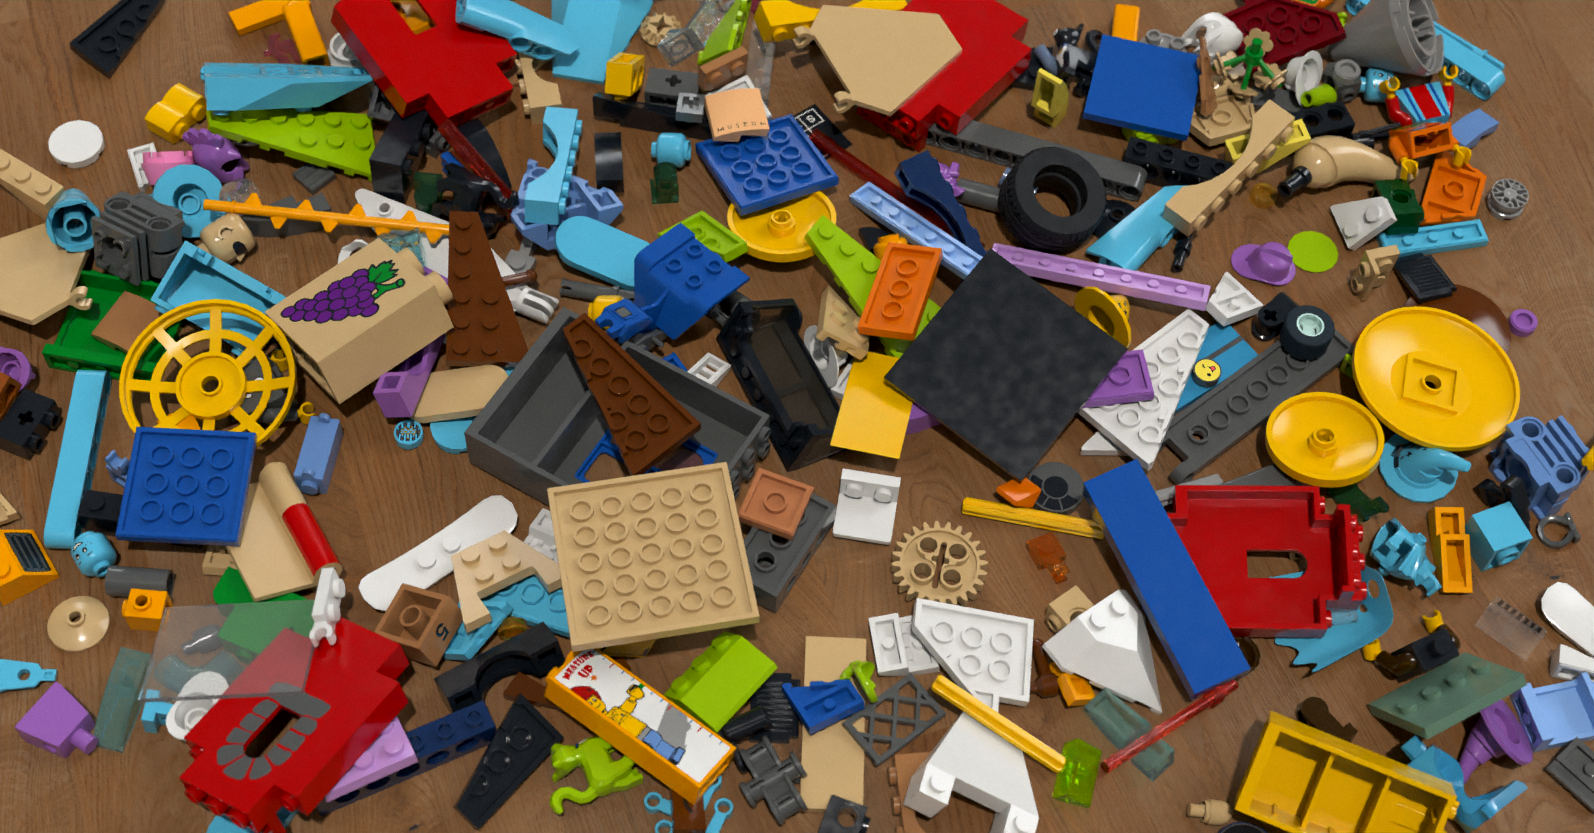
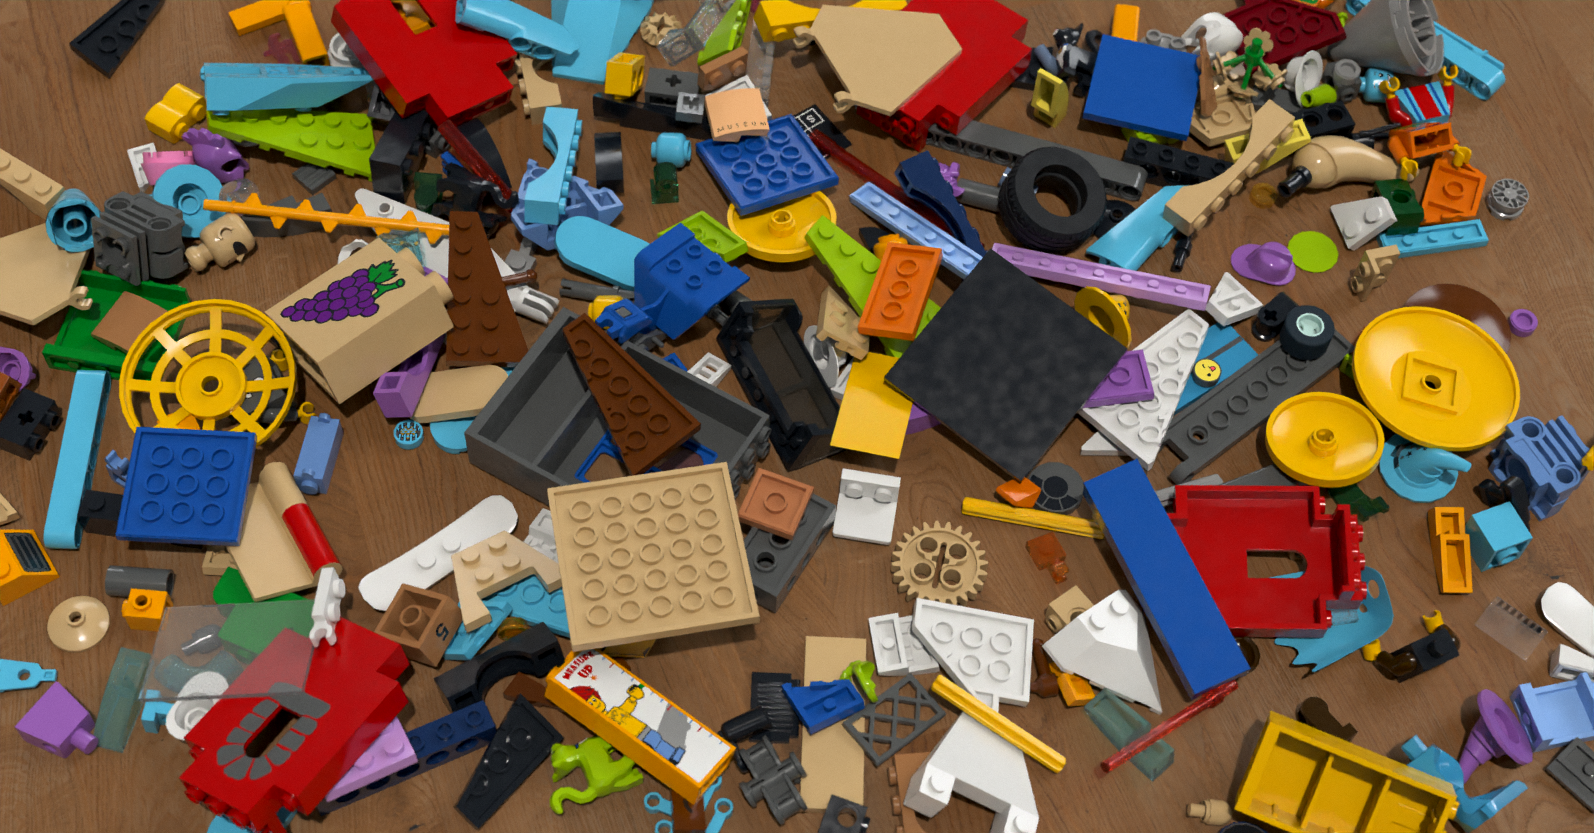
(76, 144): white tile -> none
(93, 553): medium azure head -> none
(202, 276): medium azure windscreen -> none
(721, 680): lime slope -> none
(1078, 777): clear neon green slope -> none
(1404, 555): medium azure helmet -> none
(1424, 277): black window -> none
(1447, 695): sand green plate -> none
(1473, 127): medium blue slope -> none
(1564, 520): dark grey piece -> none

